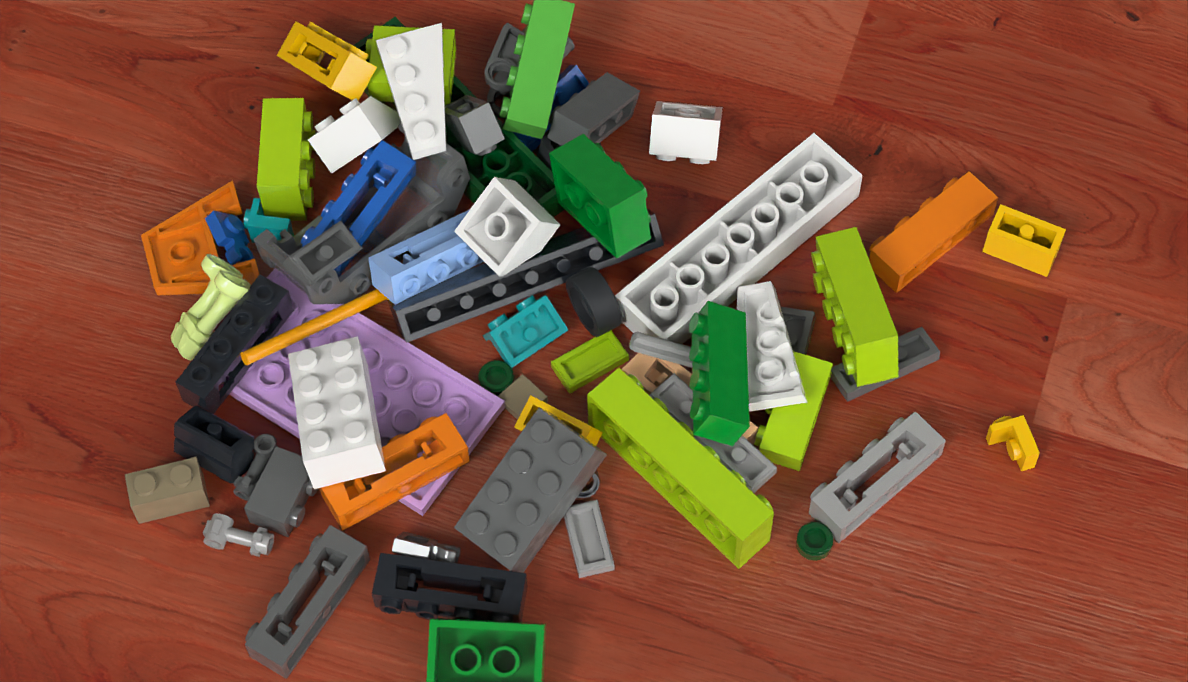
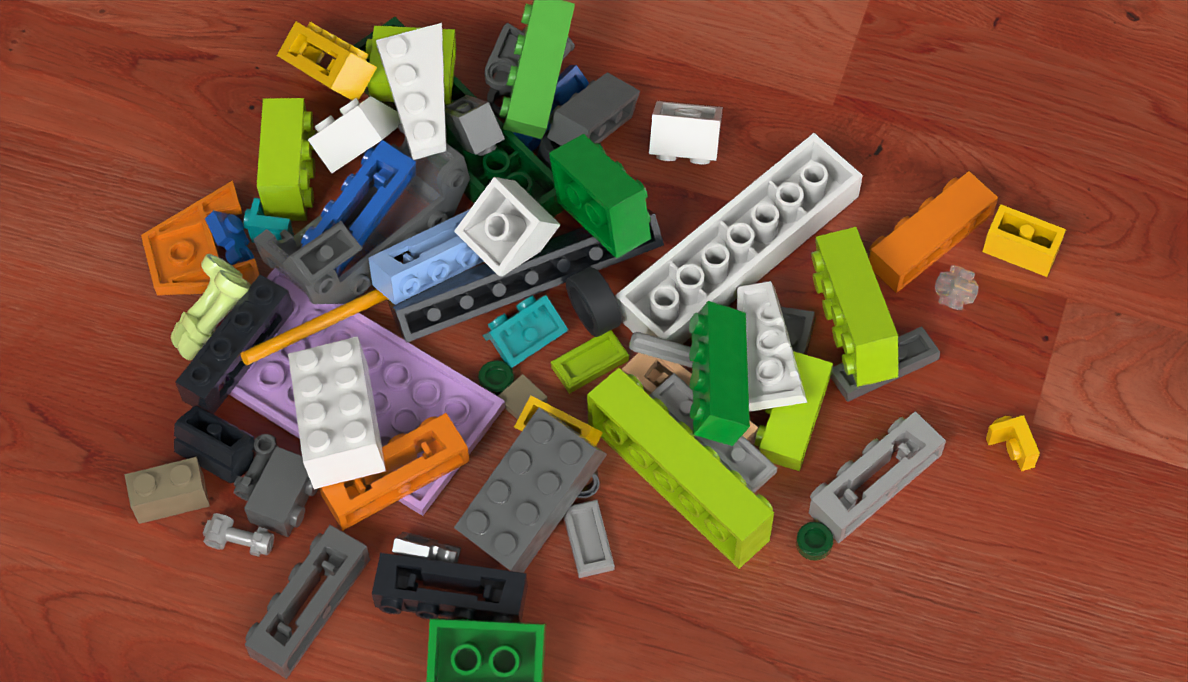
(956, 287): none -> clear gear

